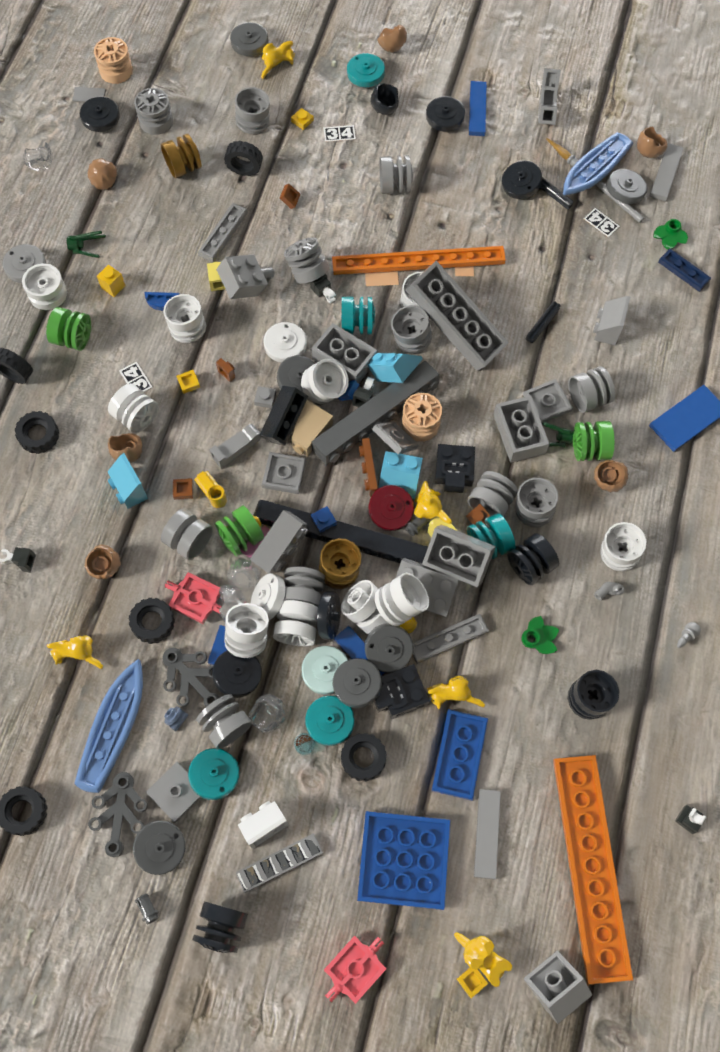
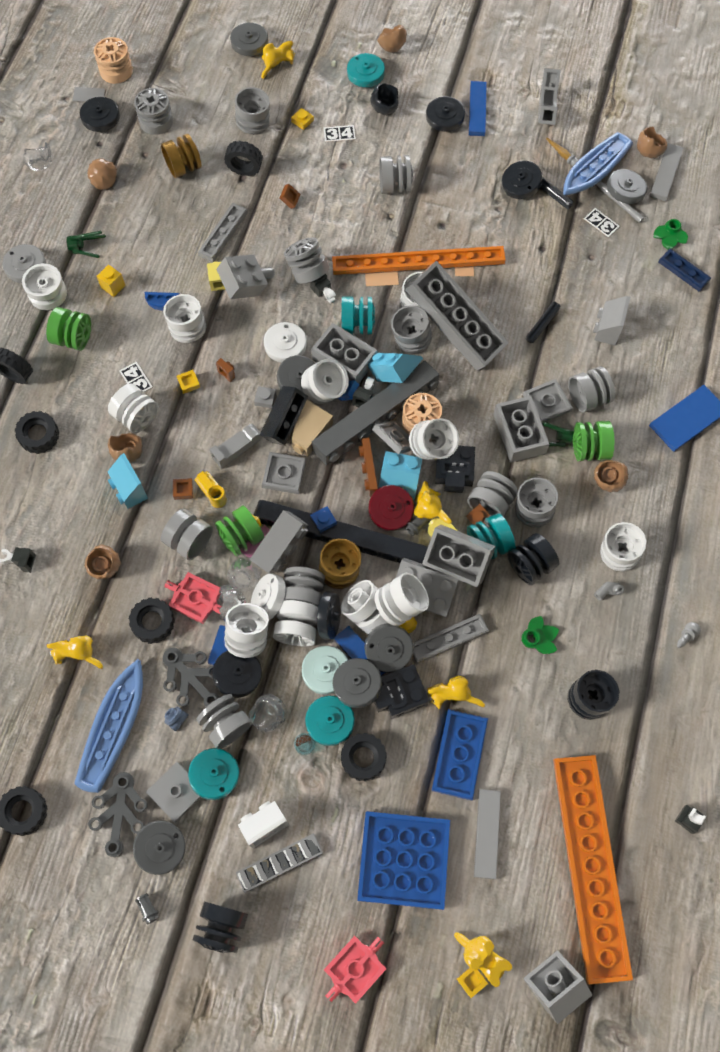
(443, 439): none -> white wheel

